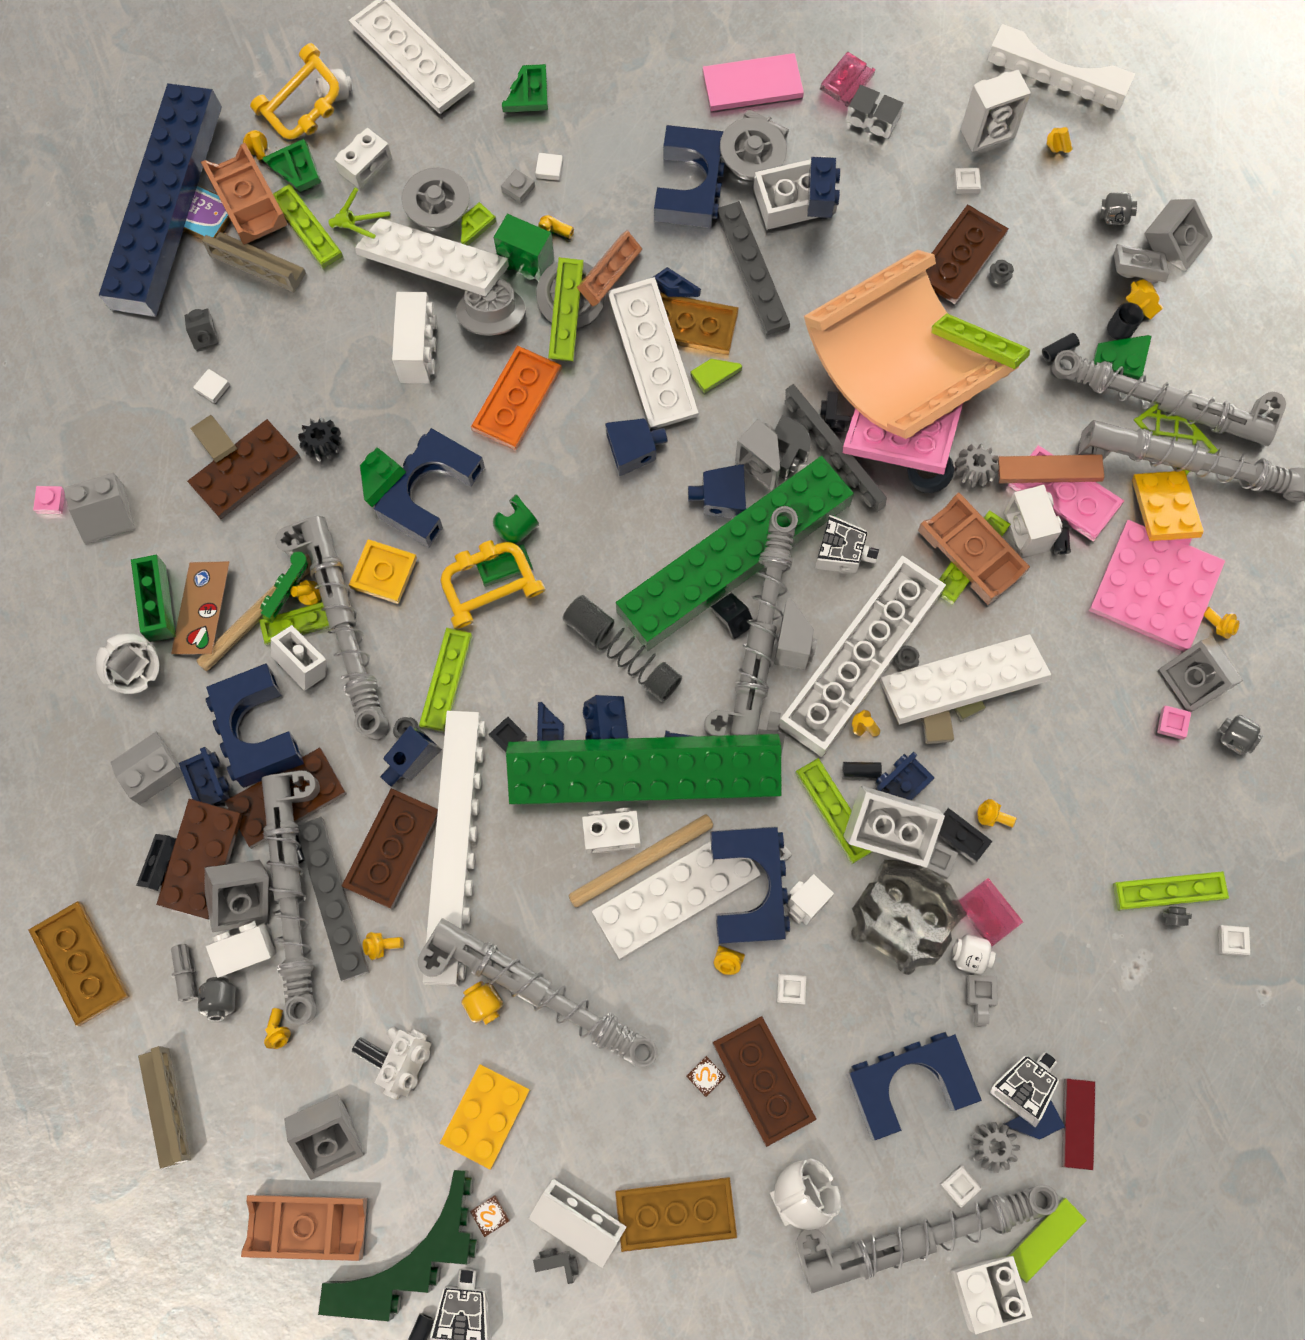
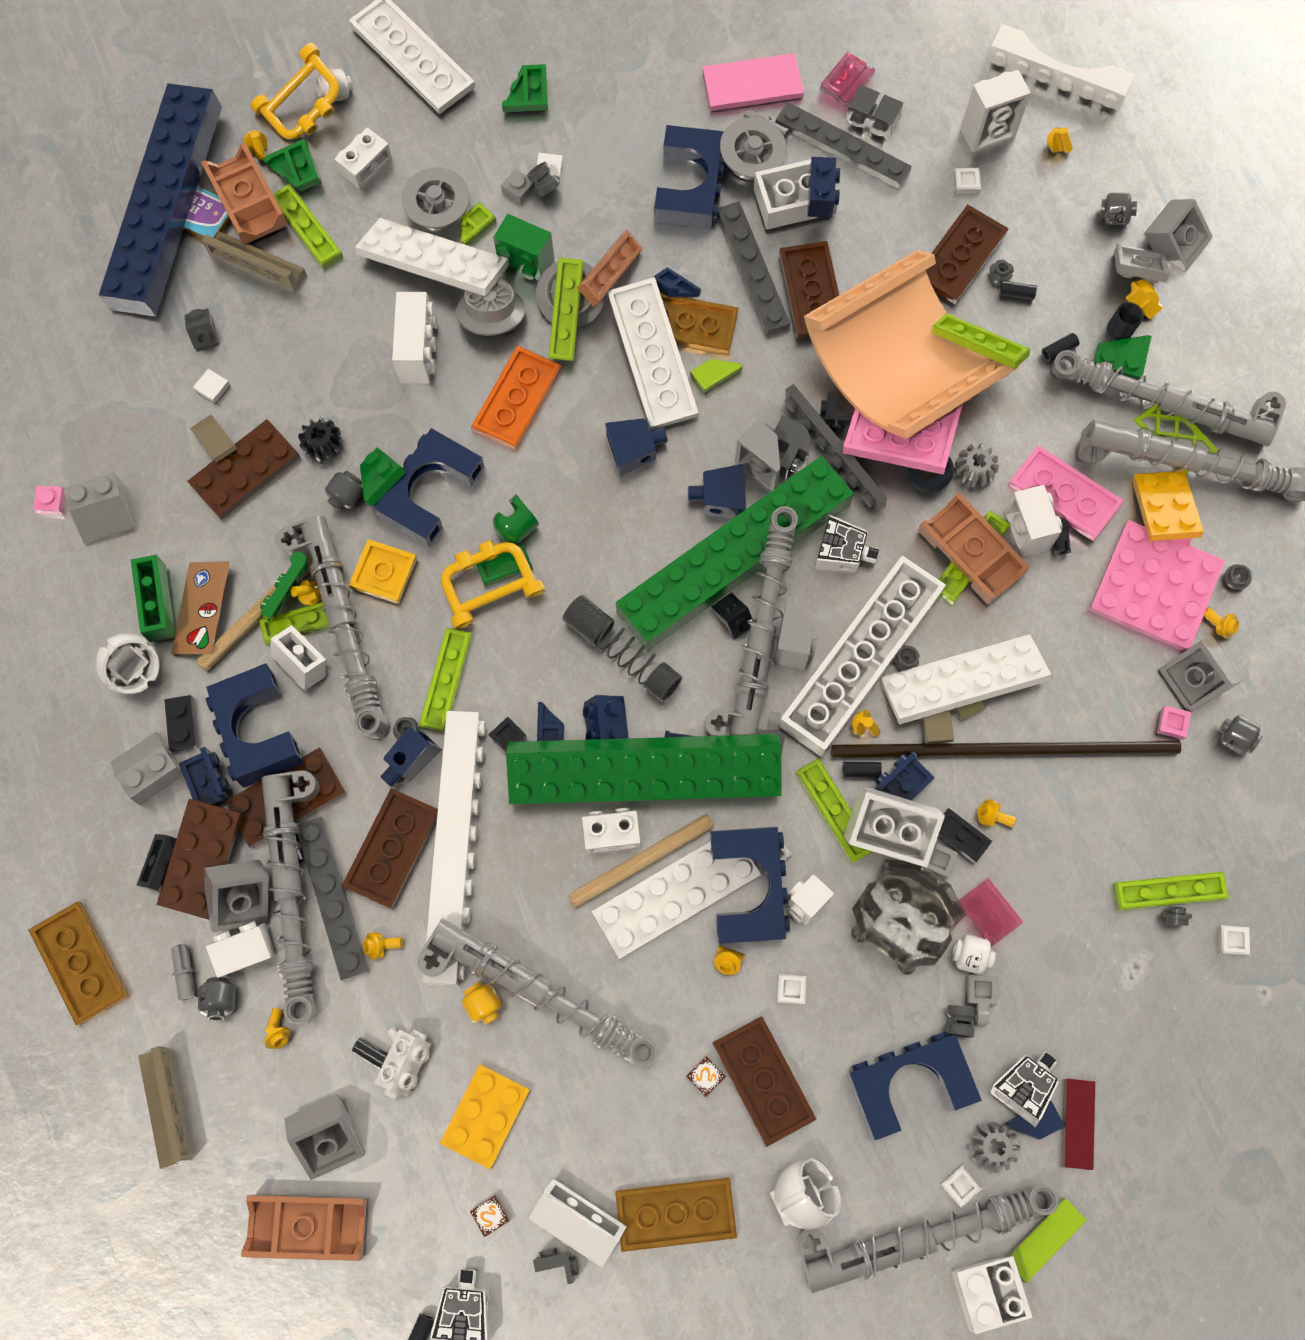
(181, 723): none -> black plate
(344, 490): none -> dark grey head
(347, 219): lime plant -> none
(376, 1295): dark green arch -> none
(543, 178): none -> dark grey wheel
(551, 224): yellow arm -> none
(808, 280): none -> reddish brown plate
(843, 145): none -> dark grey plate
(960, 1021): none -> dark grey wheel
(1006, 749): none -> dark brown piece
(1018, 290): none -> black axle
(1050, 468): nougat tile -> none
(1240, 570): none -> dark grey plate

